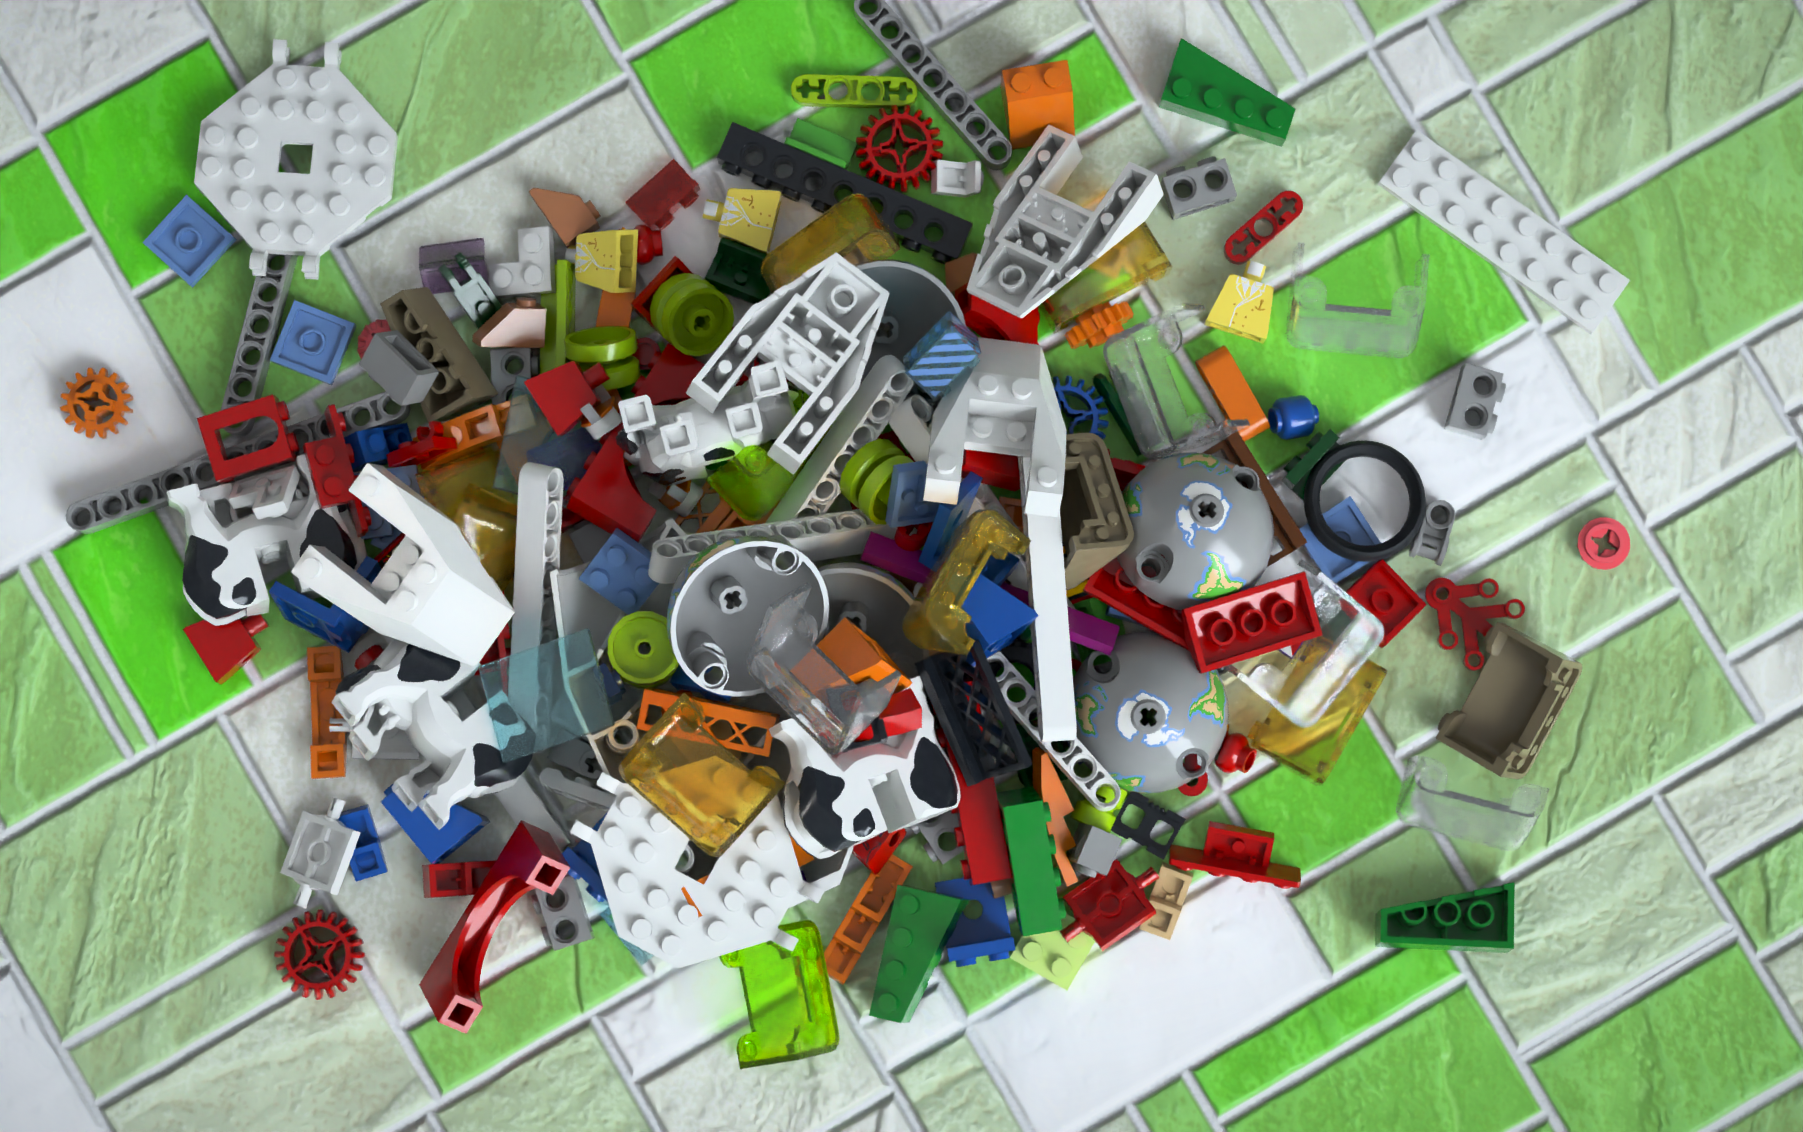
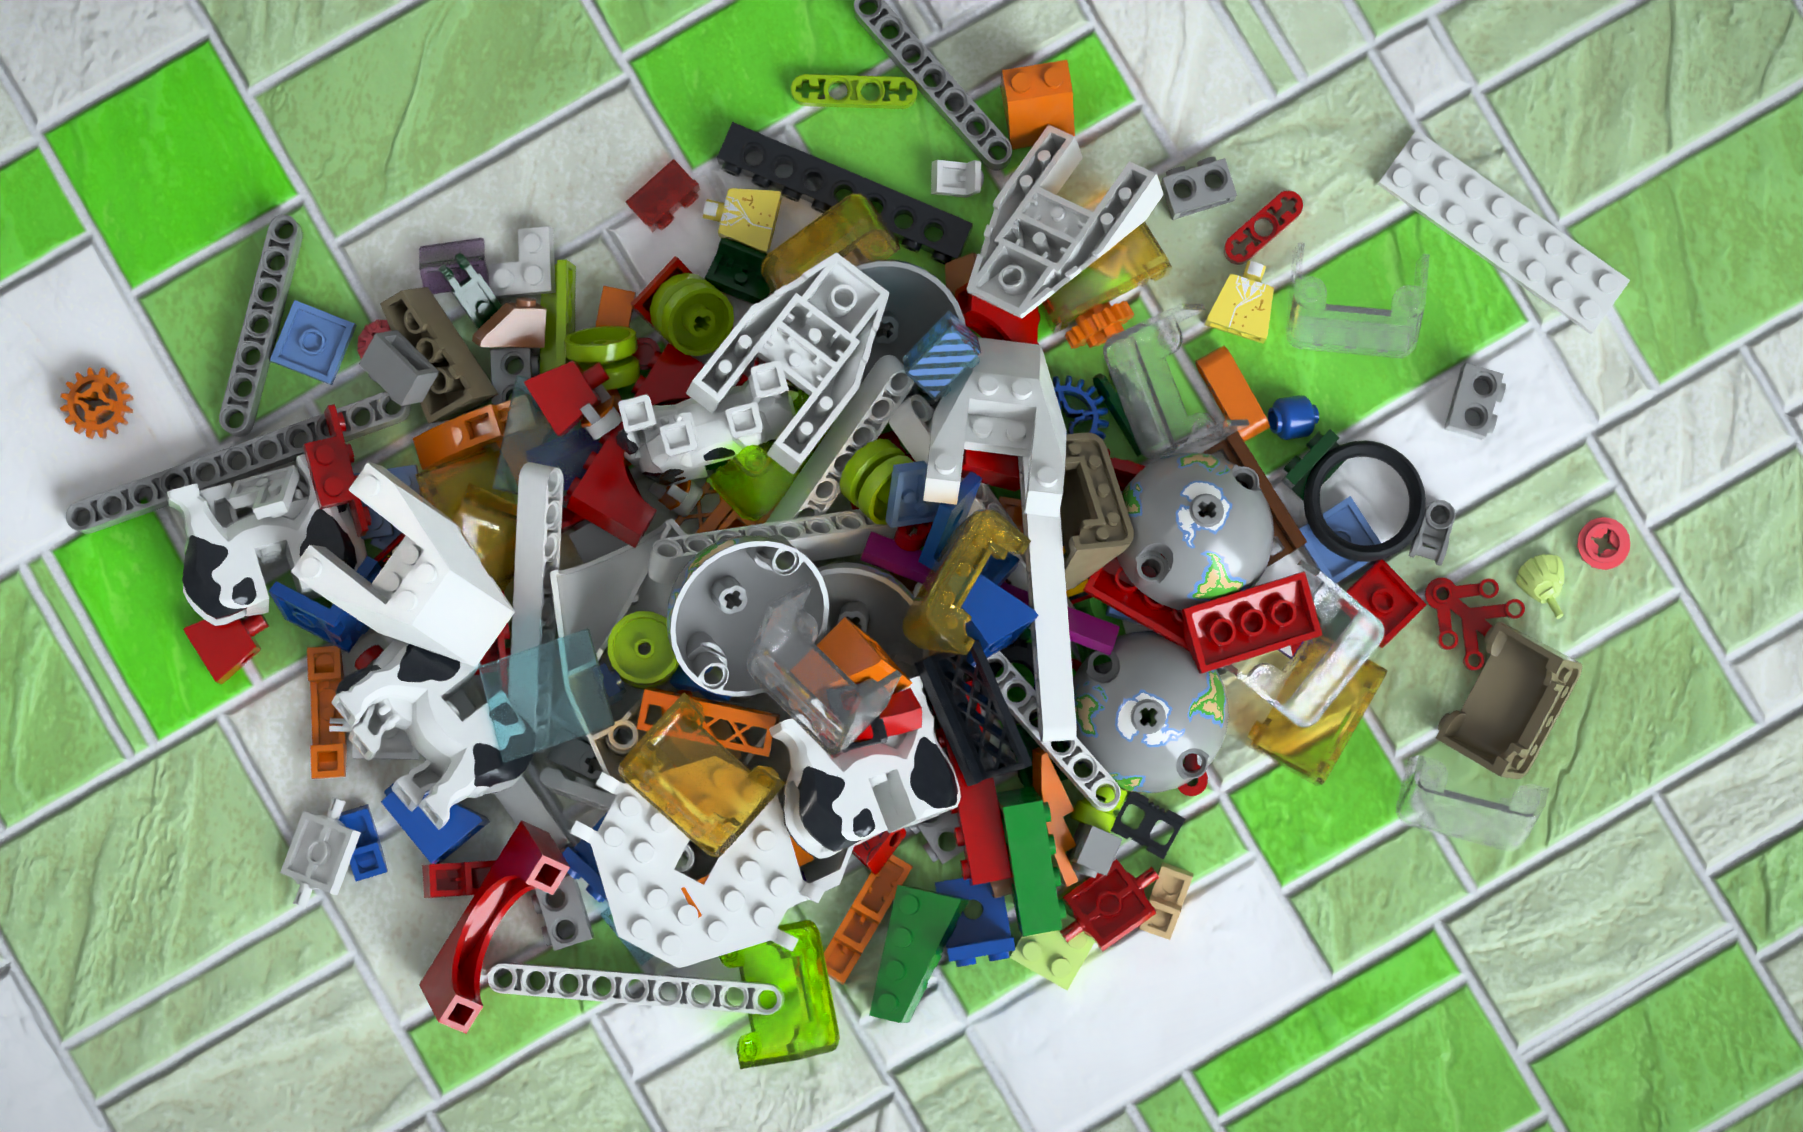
(189, 241): medium blue plate -> none
(281, 450): red panel -> none
(296, 210): white plate -> none
(310, 941): red gear -> none
(375, 443): blue slope -> none
(430, 447): red plate -> none
(566, 213): nougat slope -> none
(606, 259): light yellow torso -> none
(620, 994): none -> white beam
(621, 572): medium blue plate -> none
(648, 244): red animal -> none
(821, 143): bright green panel -> none
(914, 146): red gear -> none
(1222, 97): green wedge -> none
(1235, 754): red animal -> none
(1236, 853): red bracket -> none
(1457, 922): green wedge -> none
(1543, 580): none -> yellowish green piece

